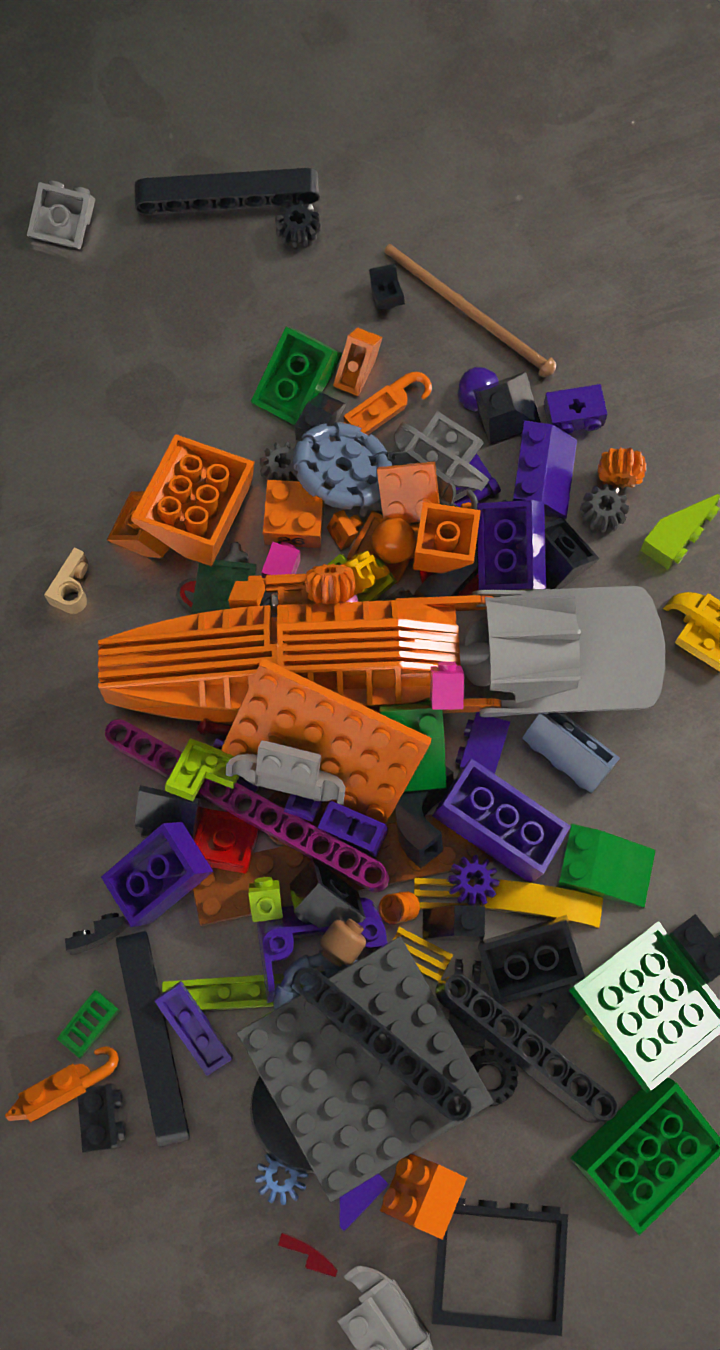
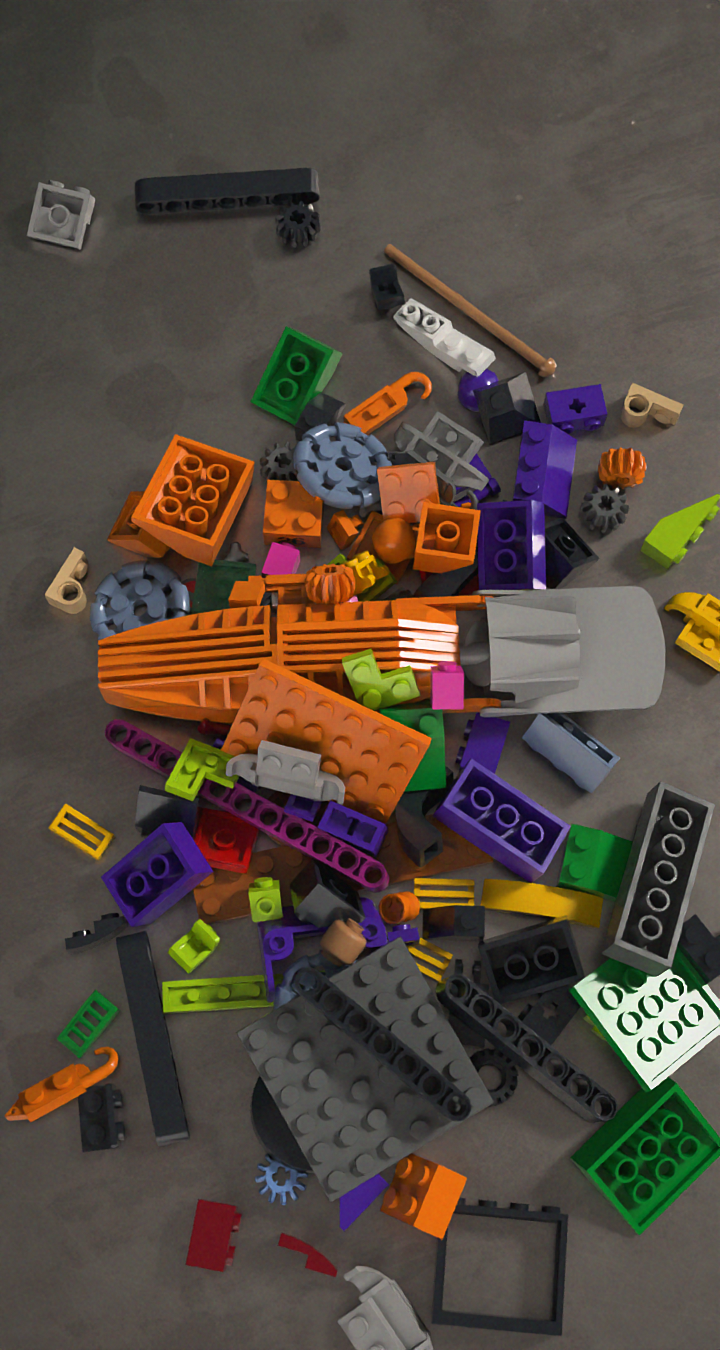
(102, 845): none -> yellow tile
(138, 592): none -> sand blue plate
(193, 1028): dark purple plate -> none
(194, 946): none -> lime bracket
(212, 1235): none -> dark red brick
(357, 361): orange slope -> none
(378, 689): none -> lime plate
(409, 935): none -> dark purple plate
(442, 340): none -> white slope
(477, 891): dark purple gear -> none
(649, 403): none -> tan plate
(658, 879): none -> dark grey brick

